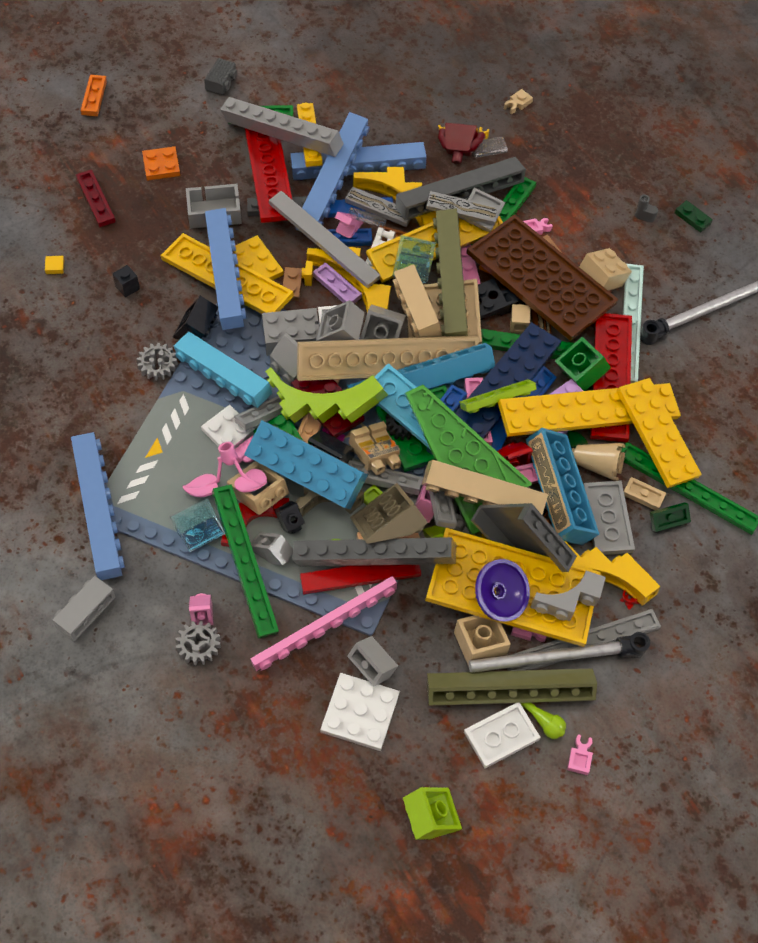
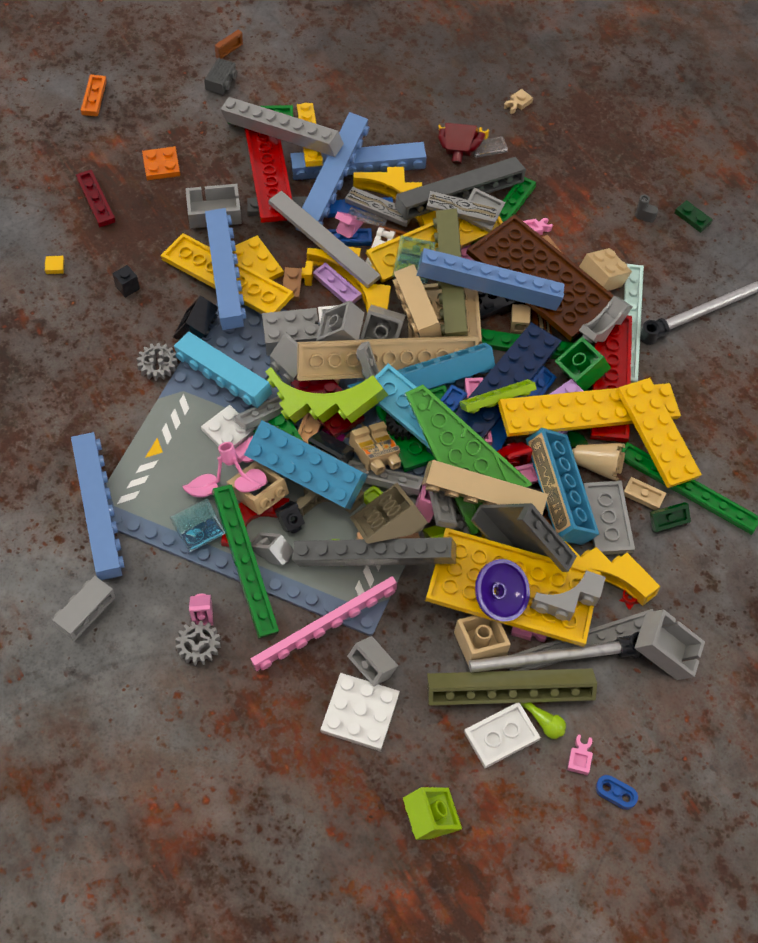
(228, 44): none -> dark orange tile
(354, 576): red tile -> none
(366, 357): none -> light grey plate
(490, 279): none -> medium blue brick
(602, 325): none -> light grey arch
(617, 790): none -> blue plate
(669, 644): none -> light grey piece

